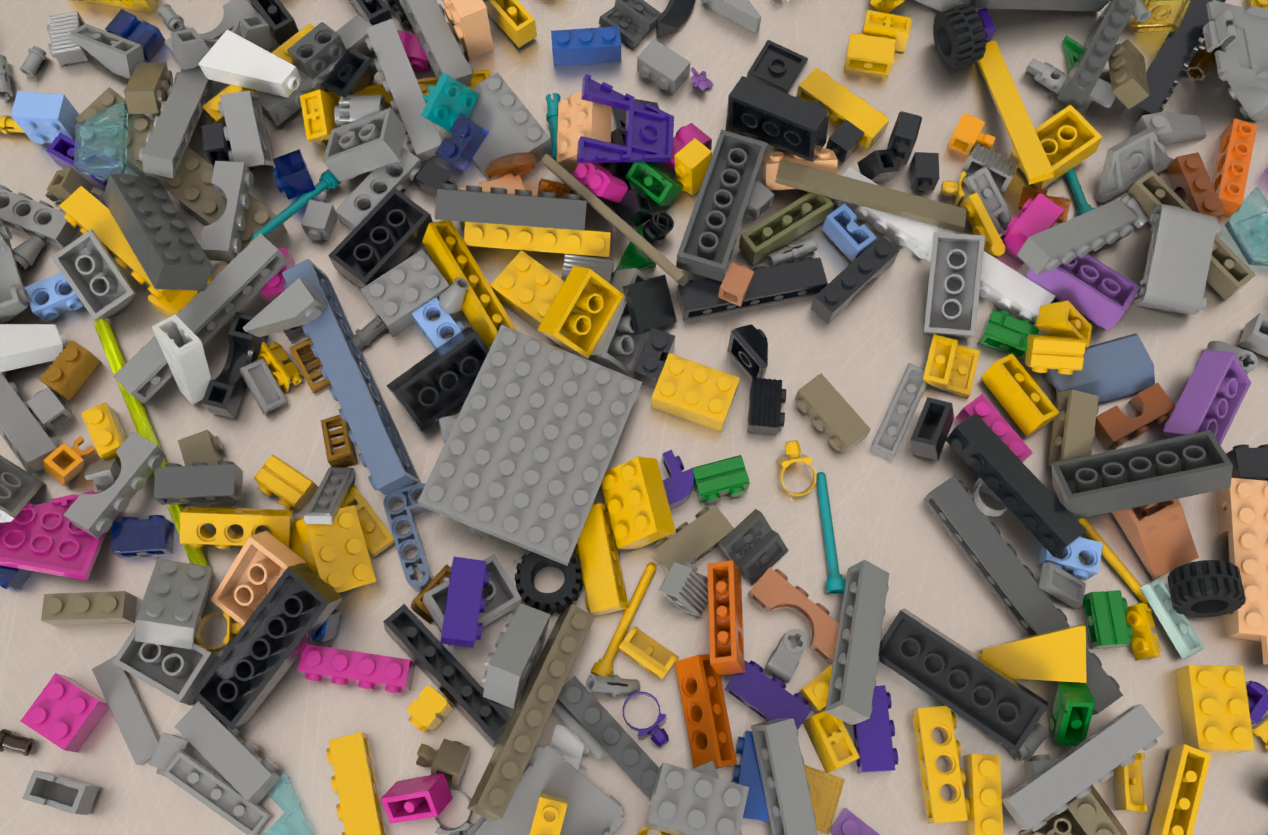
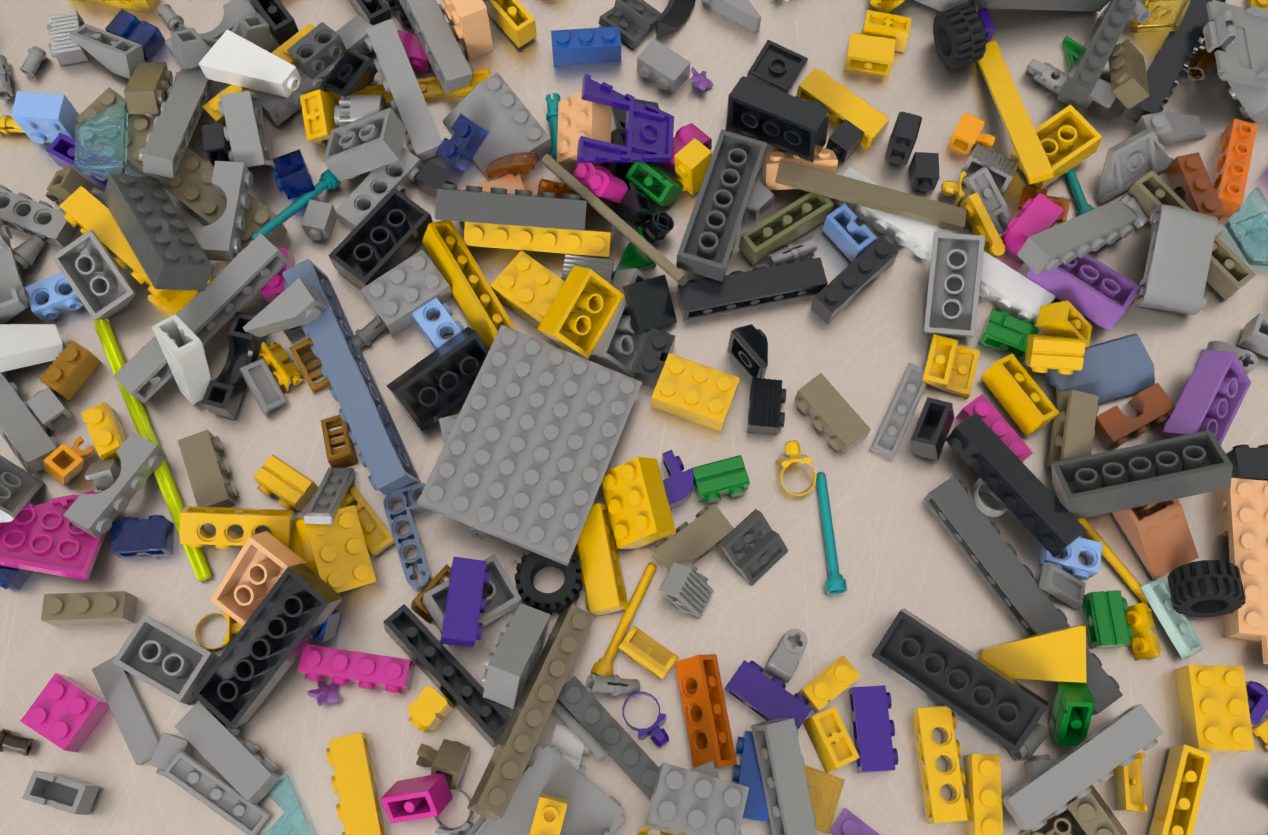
(173, 604): light grey brick -> none
(198, 483): dark grey brick -> none
(325, 693): none -> medium lavender plant
(448, 101): teal plate -> none
(452, 298): light grey cone -> none
(725, 618): orange brick -> none
(736, 284): nougat brick -> none
(776, 592): nougat arch -> none
(858, 643): light grey brick -> none
(879, 165): black brick -> none

